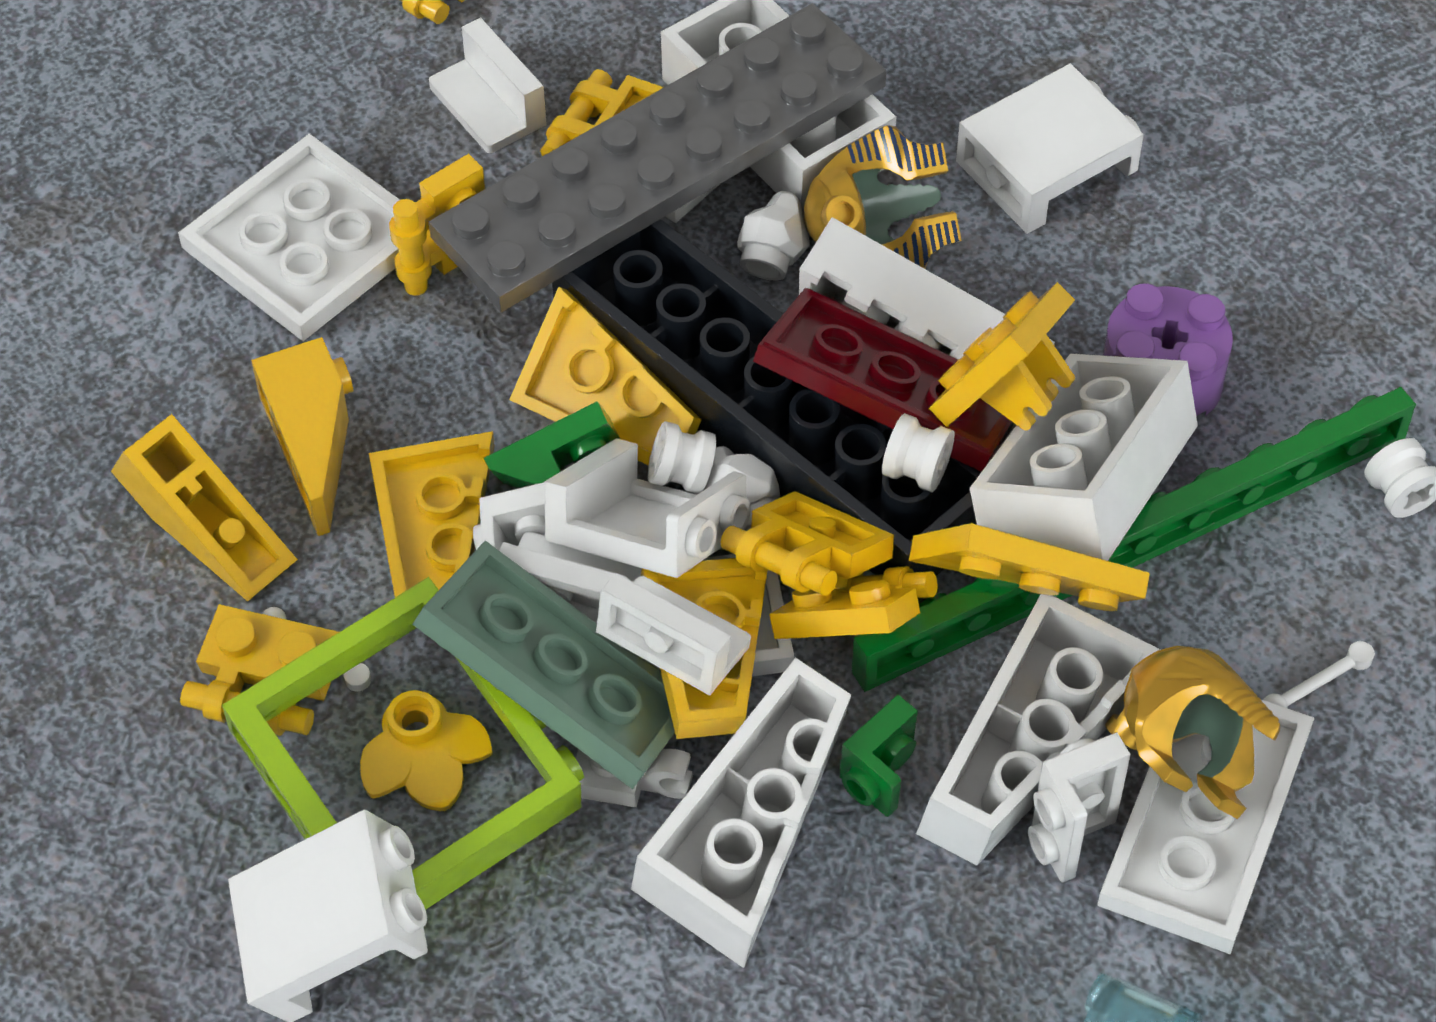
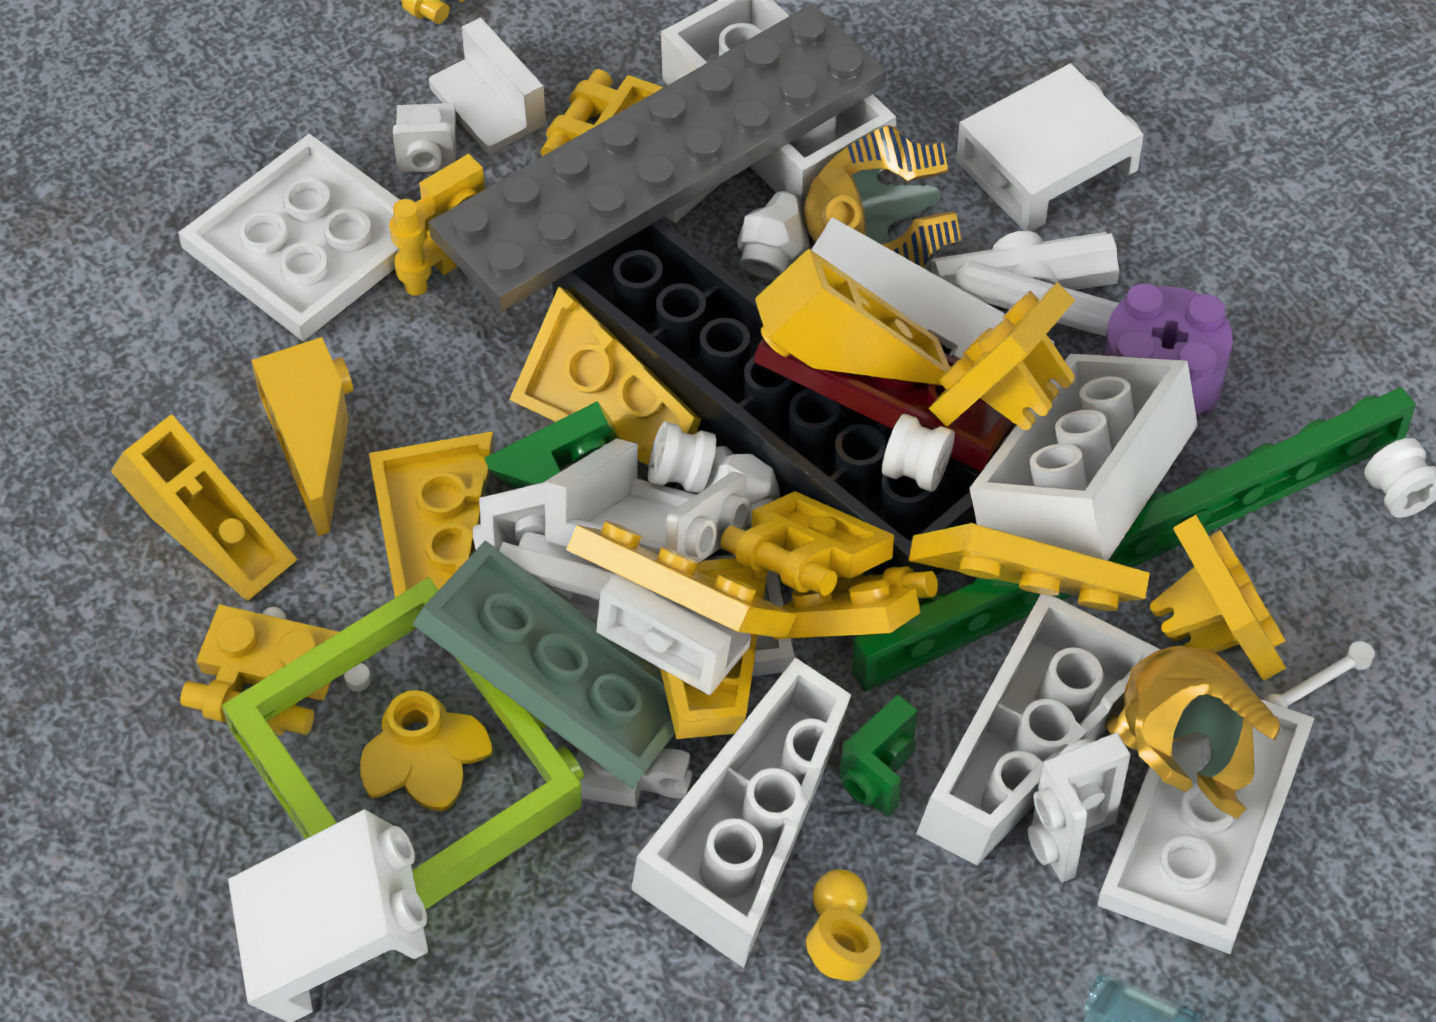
(425, 137): none -> white bracket
(677, 579): none -> yellow wing
(841, 940): none -> yellow plate
(844, 326): none -> yellow slope
(1007, 288): none -> white axle
(1070, 261): none -> white piece
(1218, 603): none -> yellow plate

